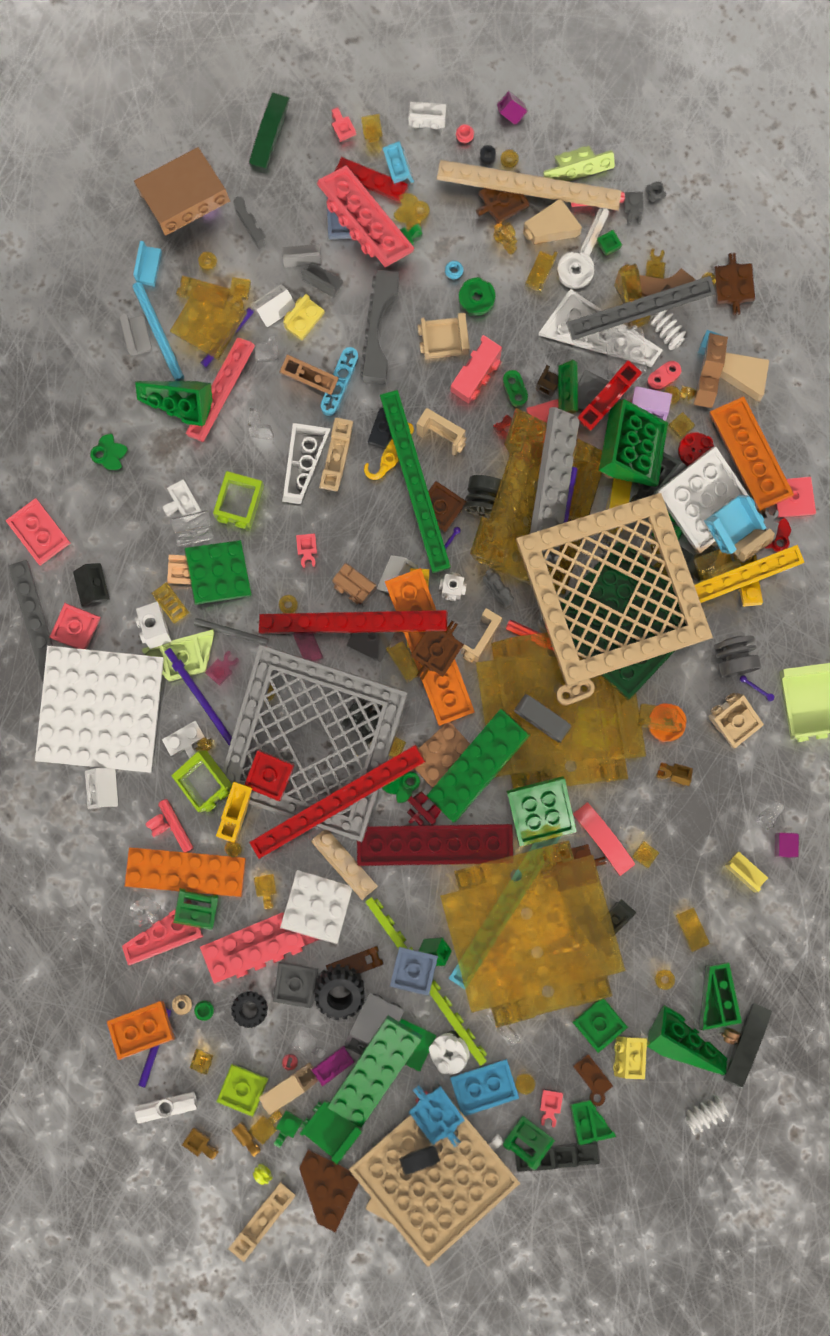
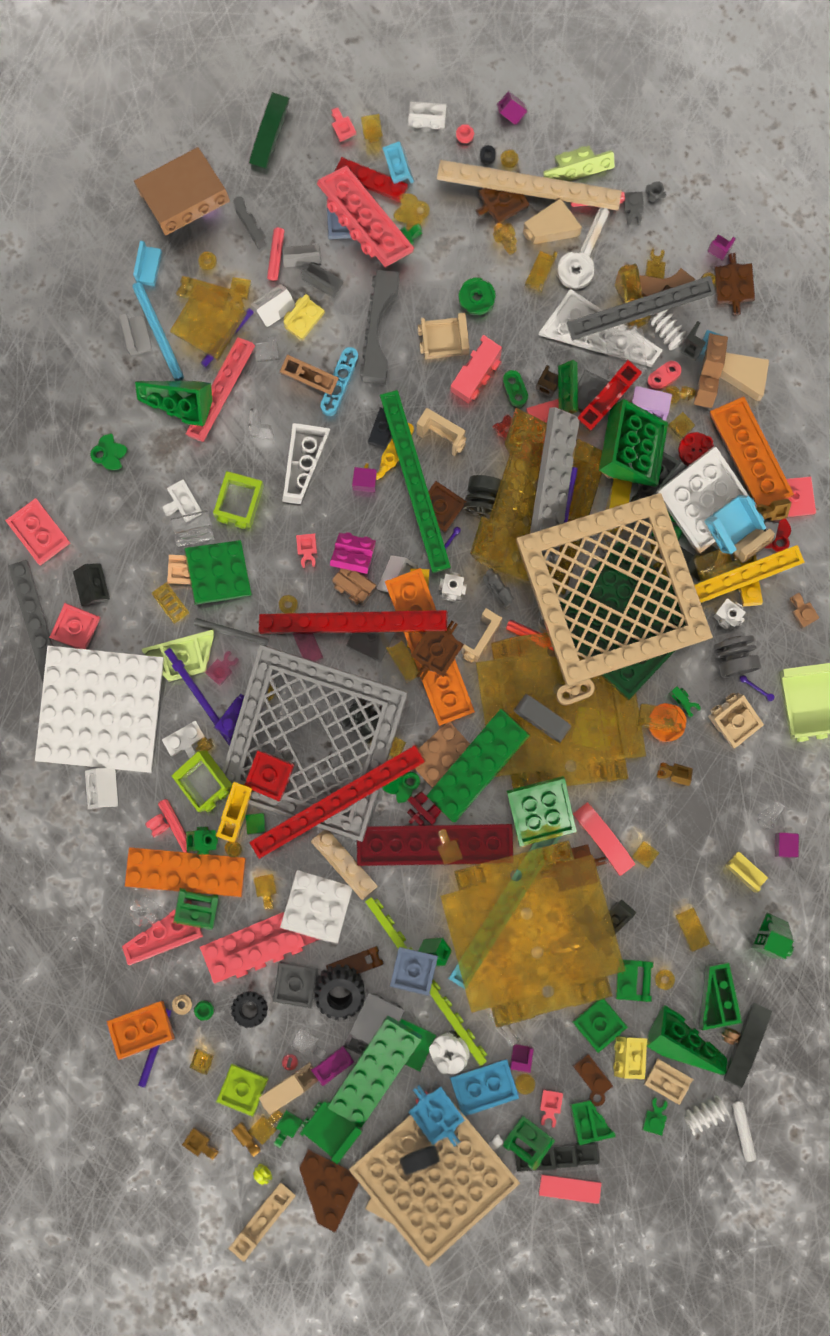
(157, 634): white brick -> none
(178, 1104): white piece -> none
(201, 840): none -> green brick
(227, 723): none -> dark purple hinge
(256, 823): none -> green slope
(275, 255): none -> coral axle
(337, 454): tan slope -> none
(353, 552): none -> dark pink plate
(364, 479): none -> magenta panel
(448, 850): none -> clear yellow plate
(454, 265): medium azure plate -> none
(521, 1058): none -> magenta panel
(570, 1188): none -> coral tile
(609, 242): green plate -> none
(627, 981): none -> green plate
(654, 1120): none -> green plate
(668, 1081): none -> tan plate
(681, 698): none -> green plate
(693, 345): none -> pearl dark grey panel
(721, 247): none -> magenta panel
(723, 615): none -> white brick
(744, 1131): none -> white axle
(774, 938): none -> green wedge
(776, 511): none -> pearl gold plate
(804, 613): none -> medium nougat plate

